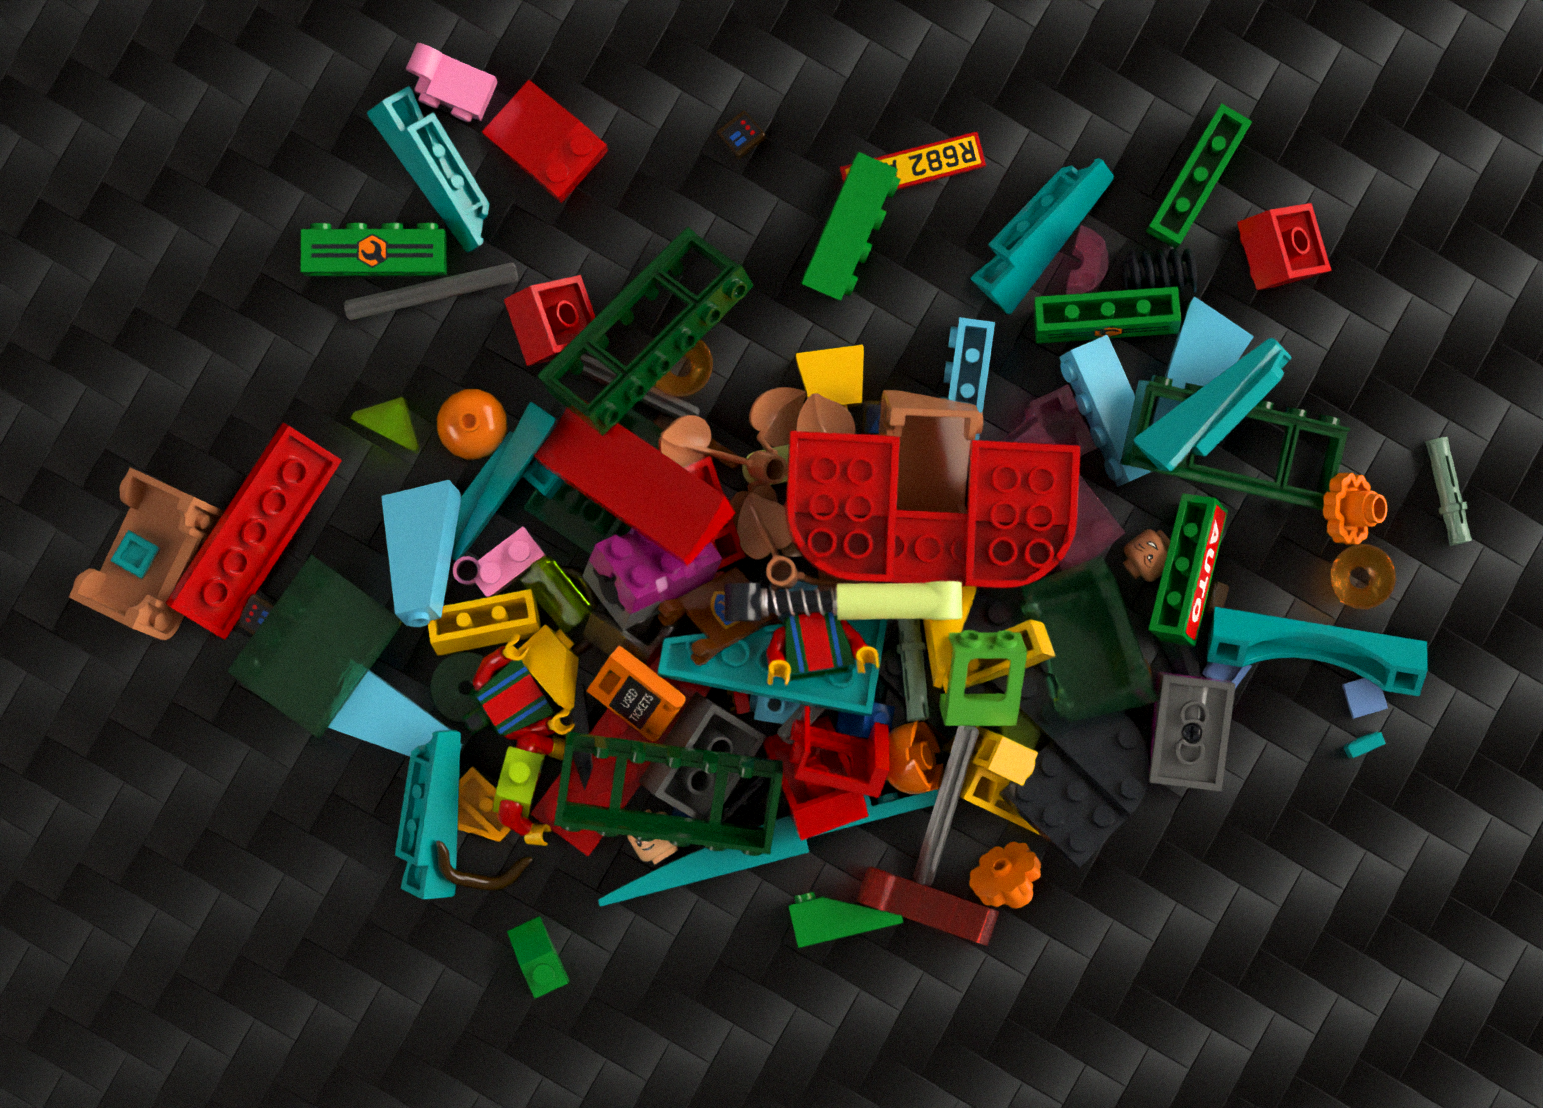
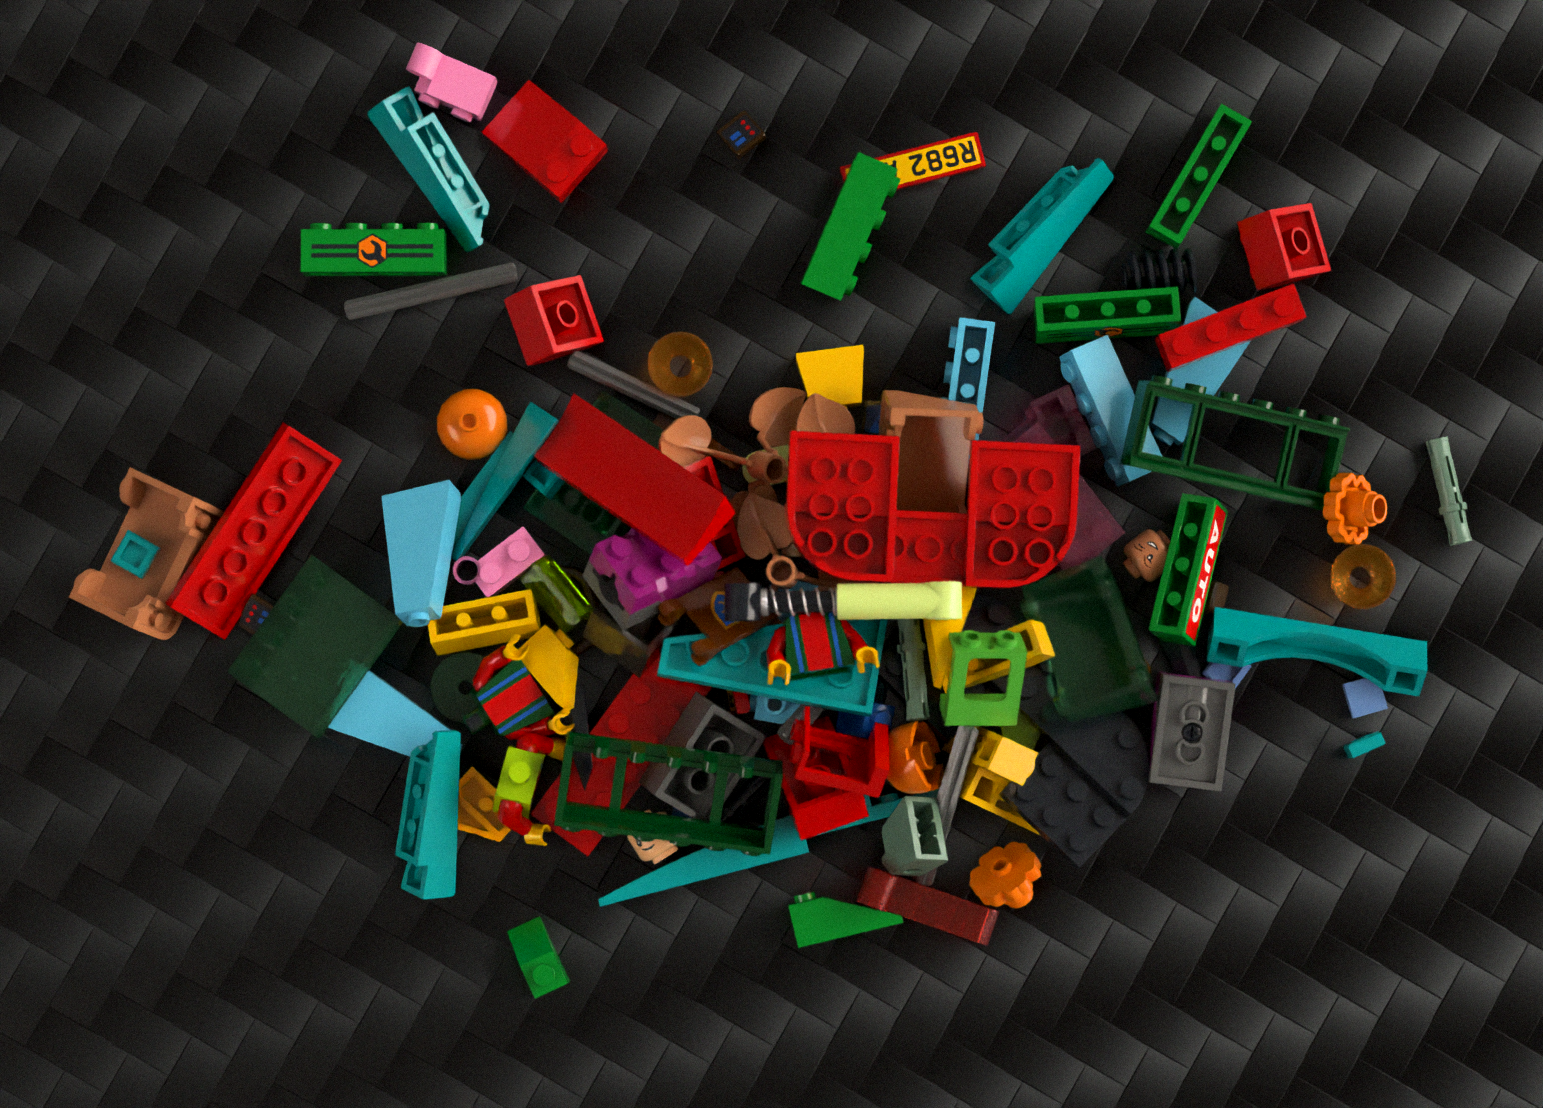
(391, 421): clear neon green slope -> none
(474, 880): dark brown animal -> none
(638, 695): orange container -> none
(662, 352): dark green window -> none
(914, 837): none -> sand green torso
(1093, 256): clear pink cylinder -> none
(1214, 409): teal wedge -> none
(1230, 327): none -> red brick

